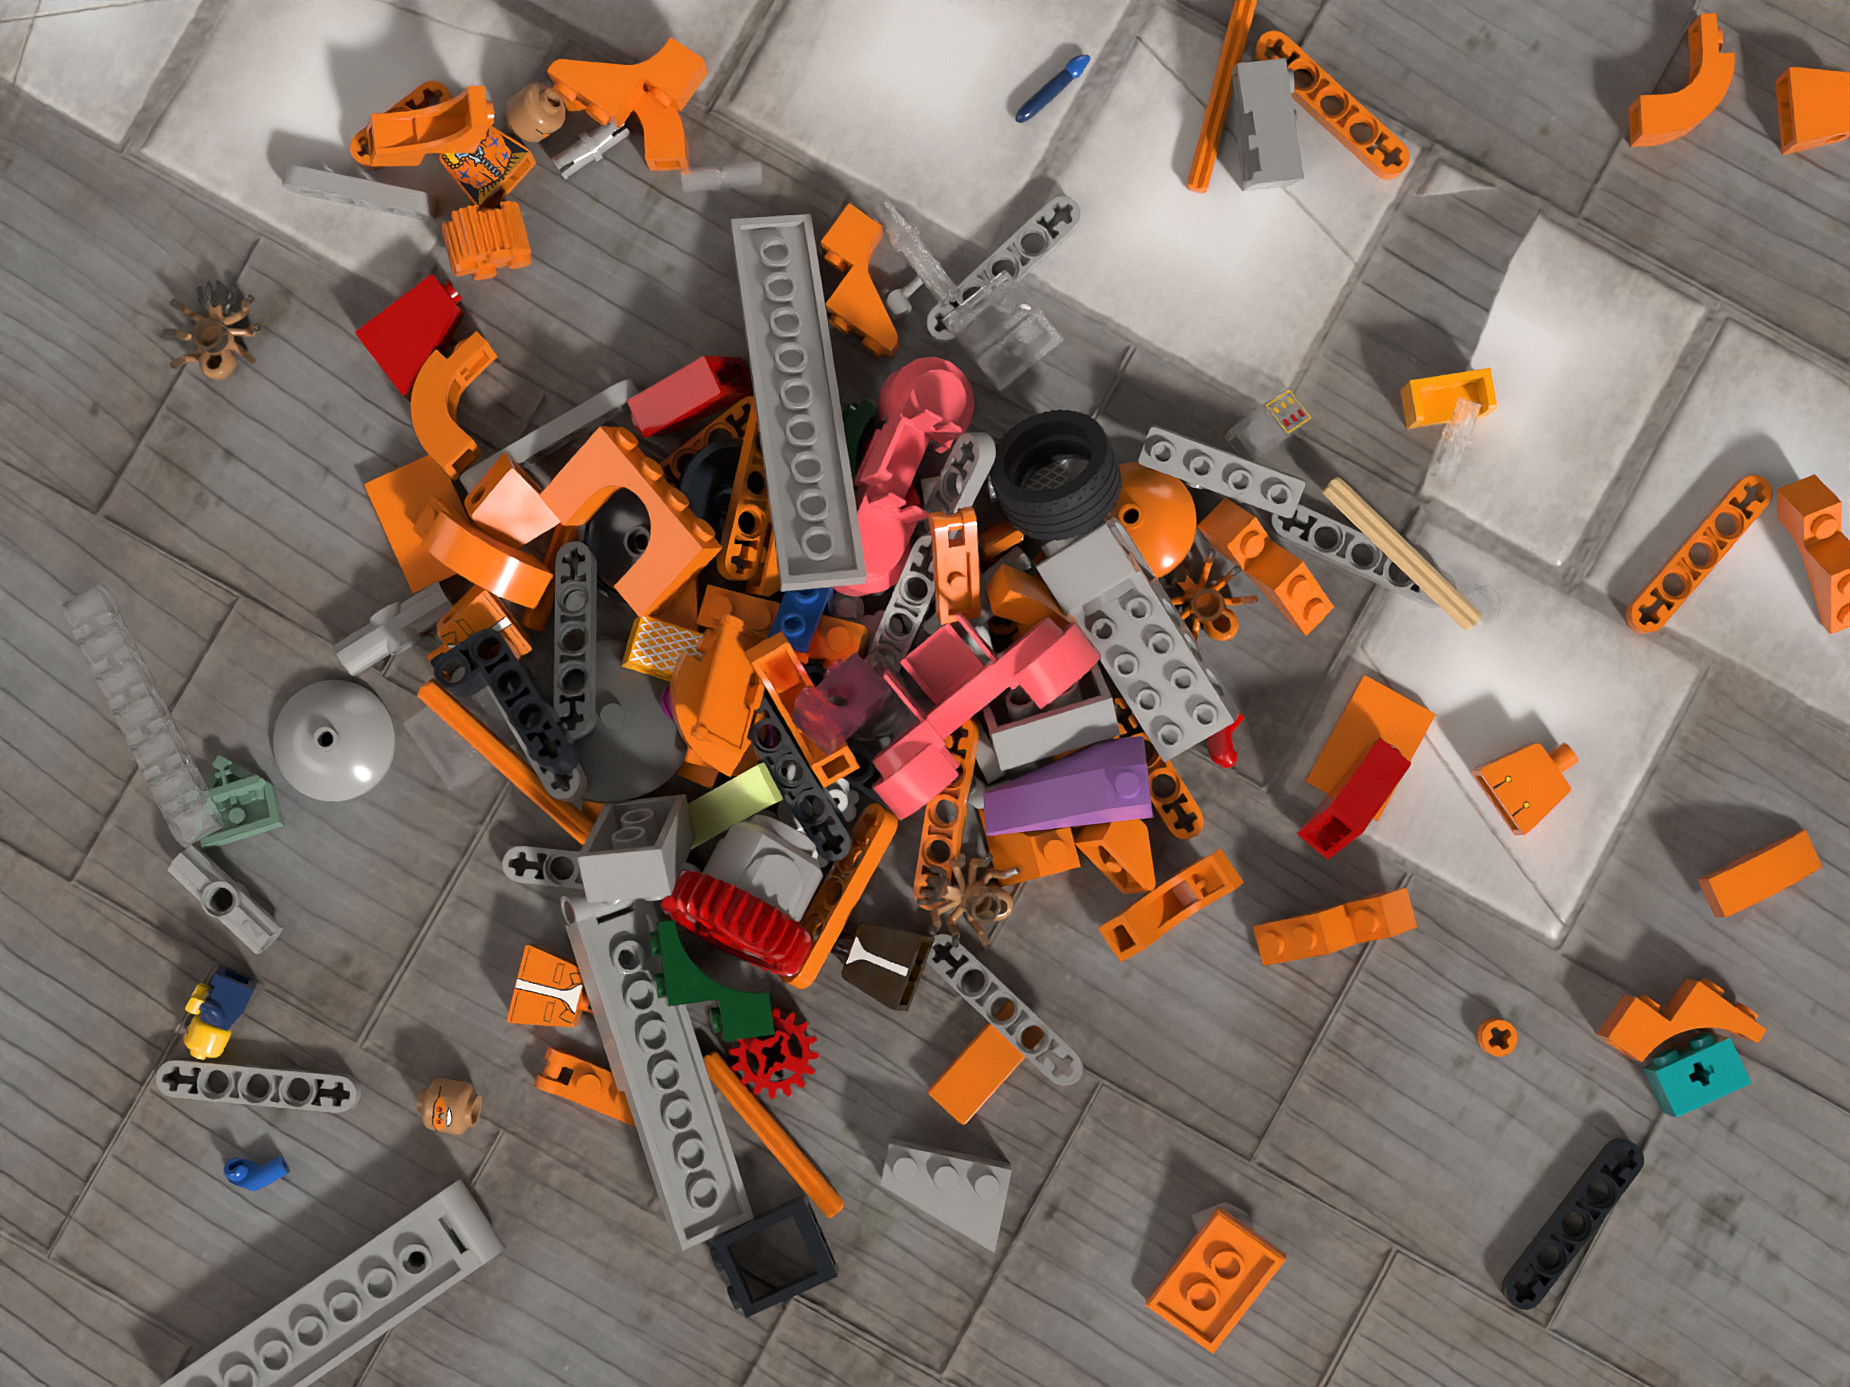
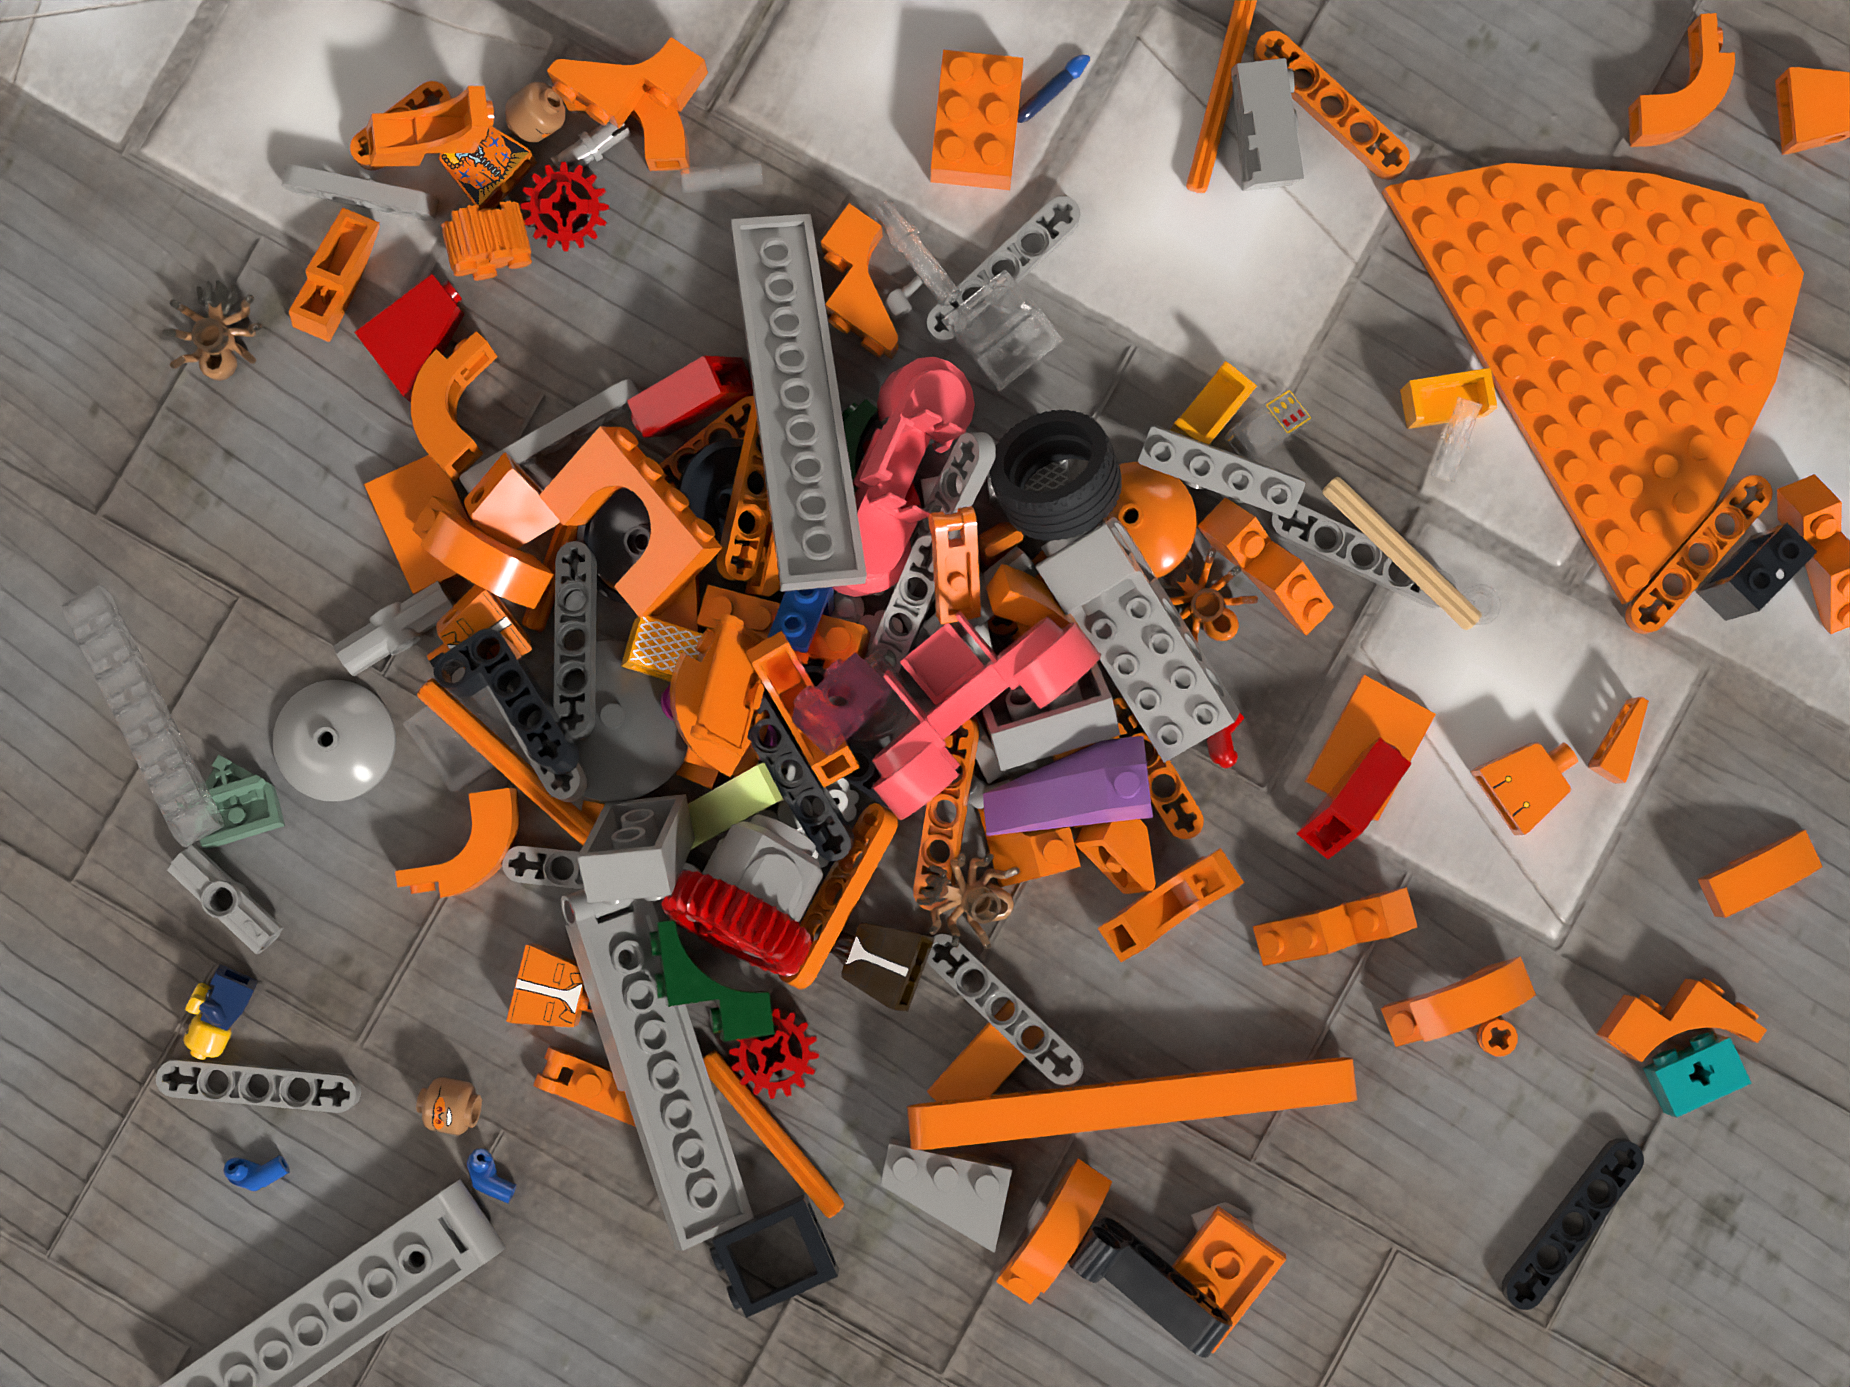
(334, 275): none -> orange slope
(485, 1176): none -> blue arm
(492, 836): none -> orange arch
(546, 206): none -> red gear
(976, 119): none -> orange brick
(1056, 1232): none -> orange arch
(1131, 1103): none -> orange beam
(1151, 1284): none -> black beam
(1215, 405): none -> light orange panel
(1460, 1005): none -> orange arch
(1618, 747): none -> orange slope
(1620, 330): none -> orange piece
(1749, 575): none -> black window

